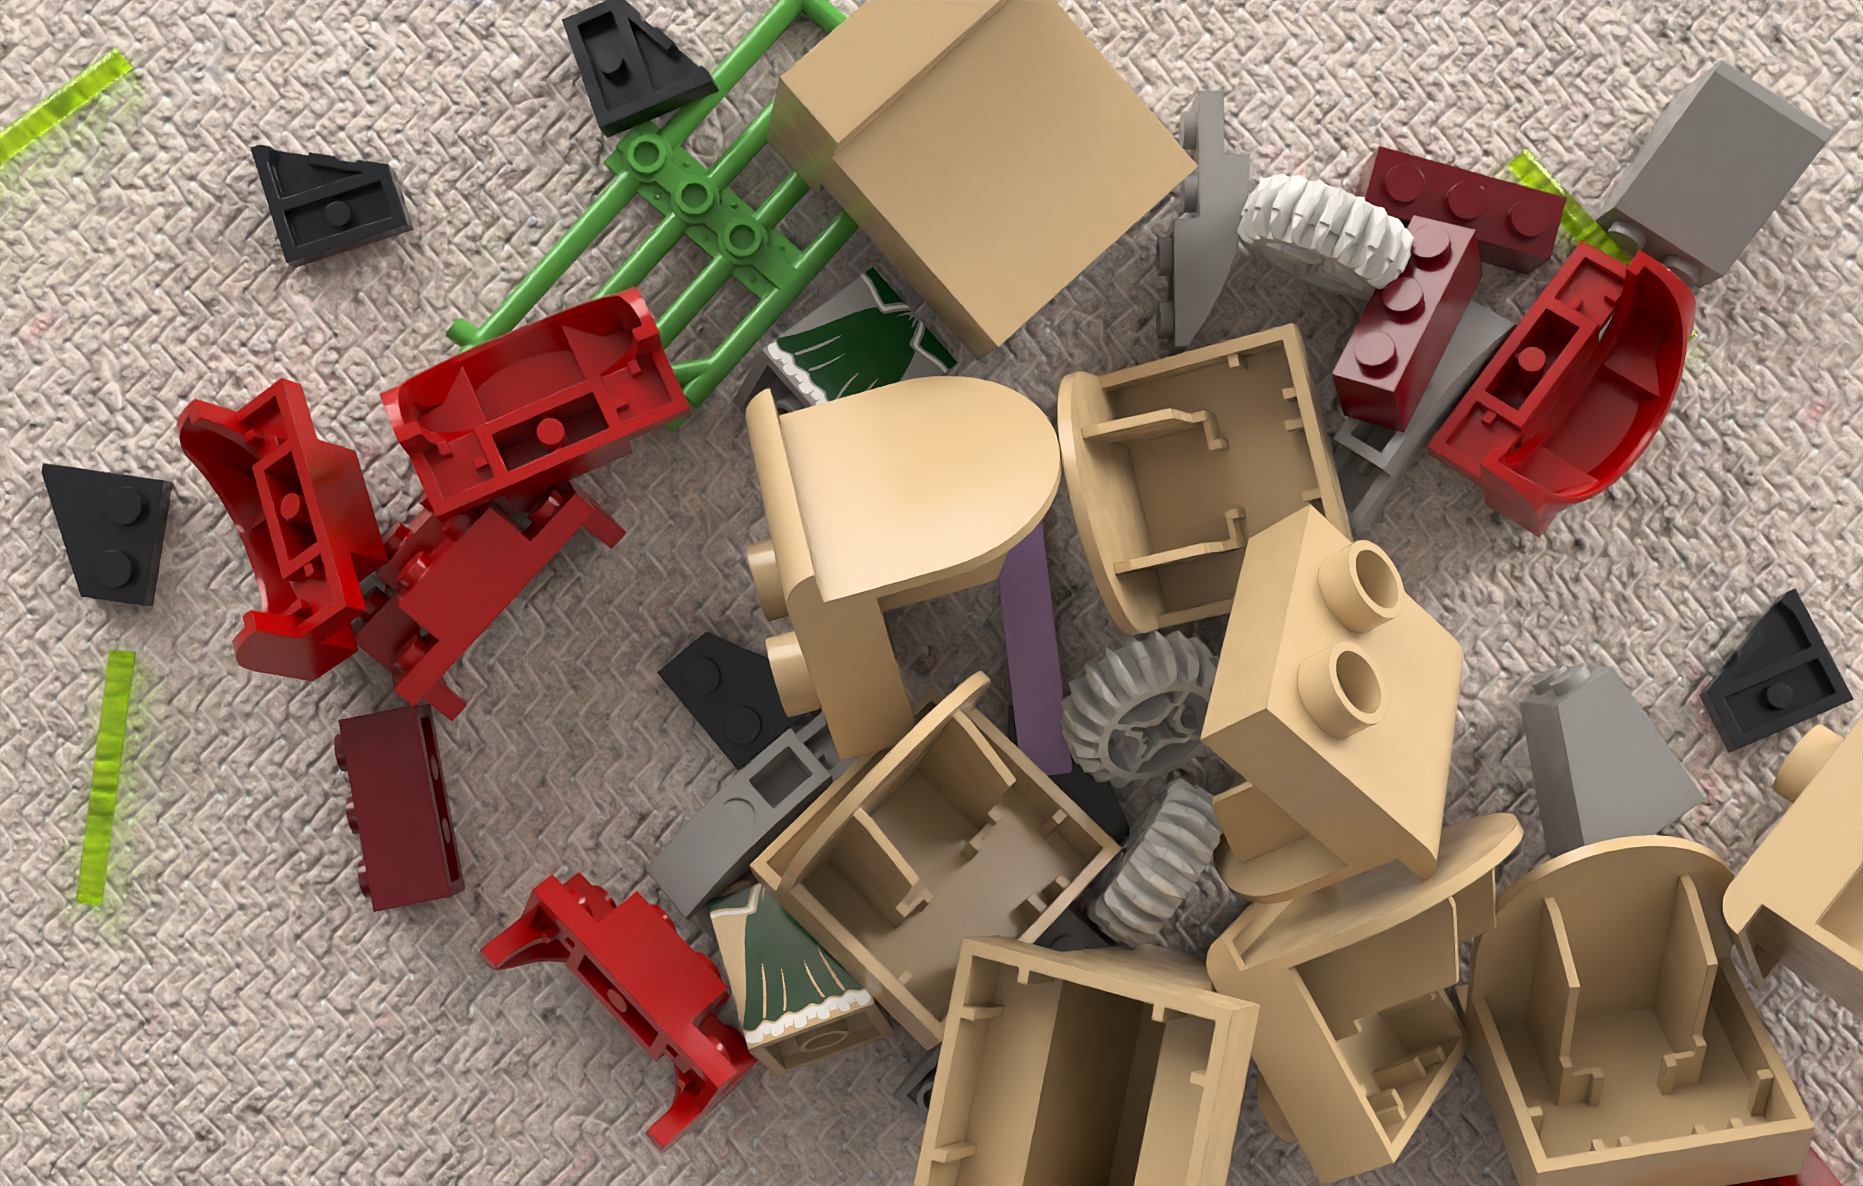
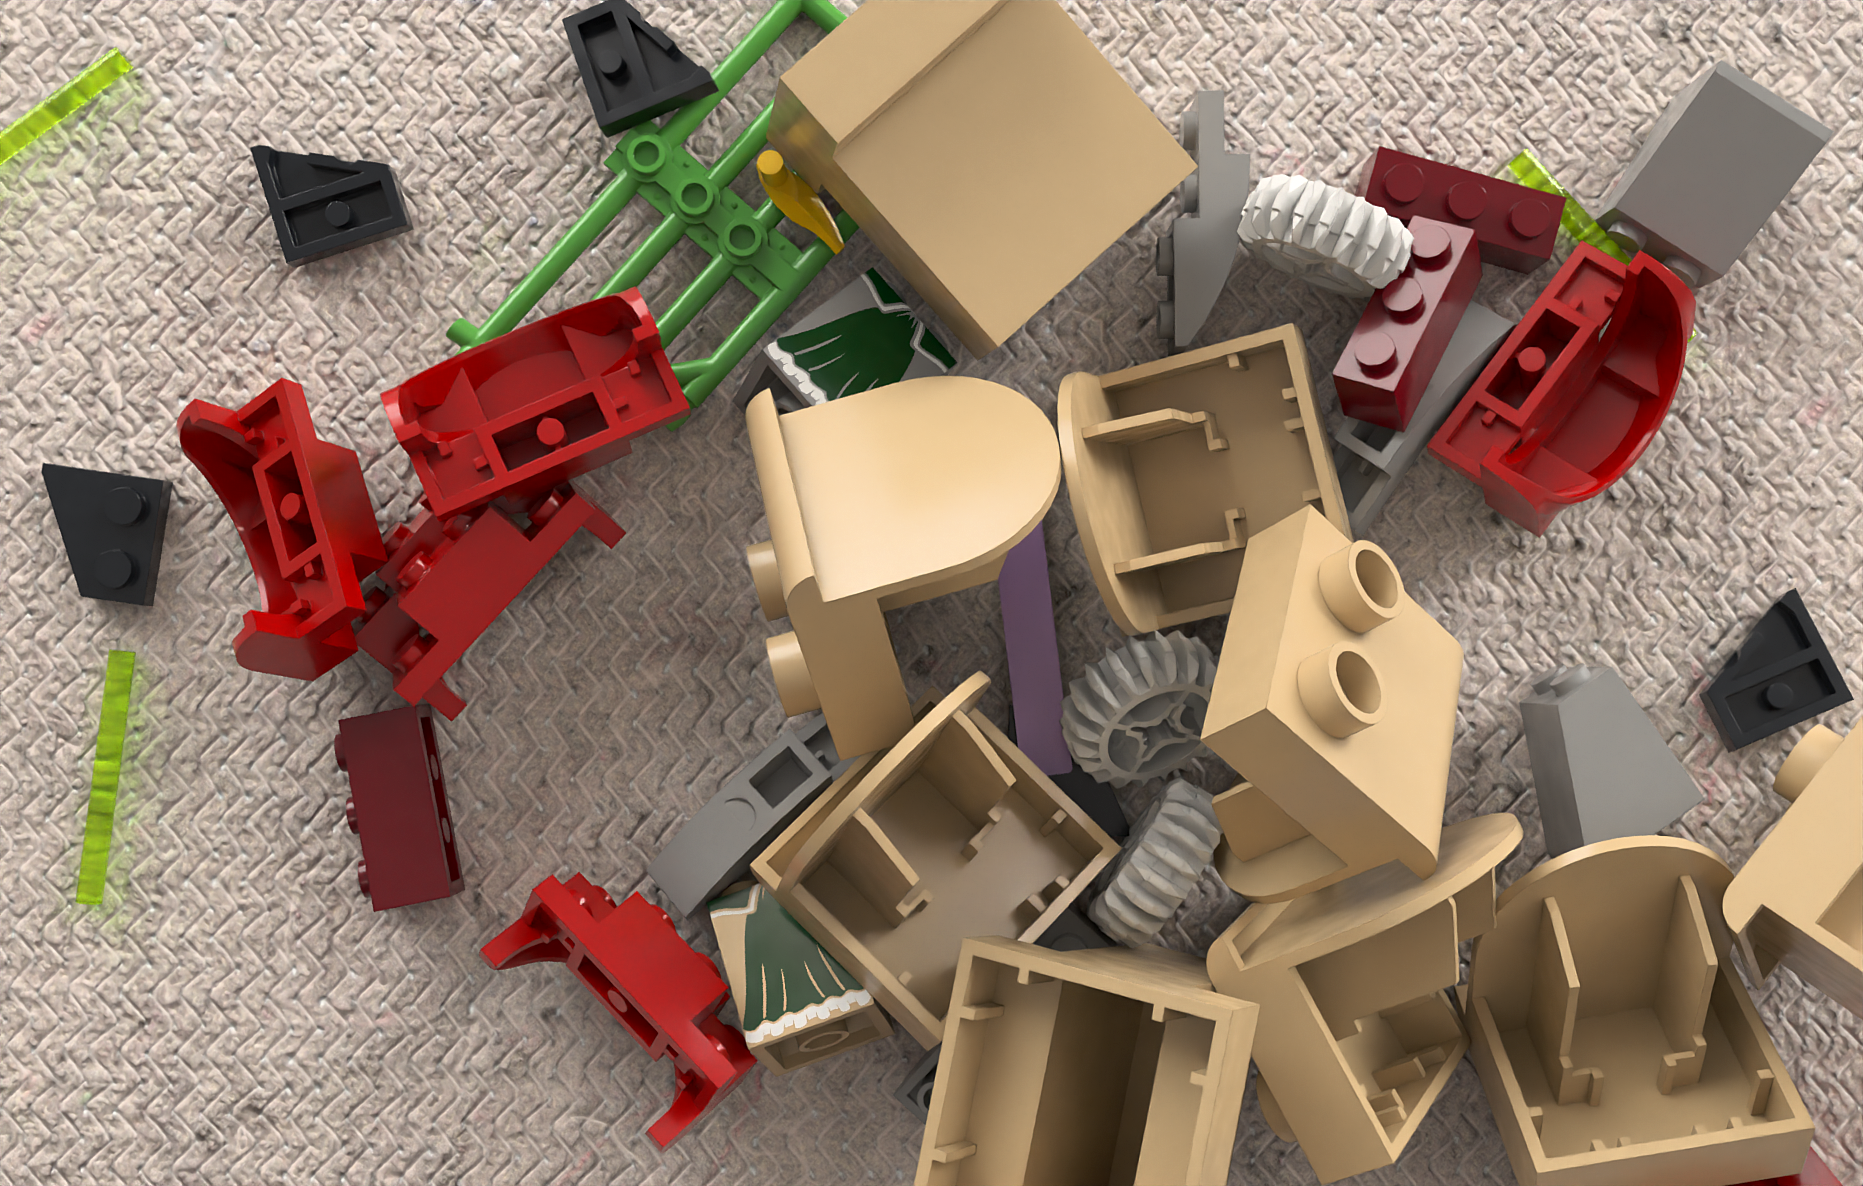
(729, 696): black wing -> none
(797, 199): none -> yellow bar

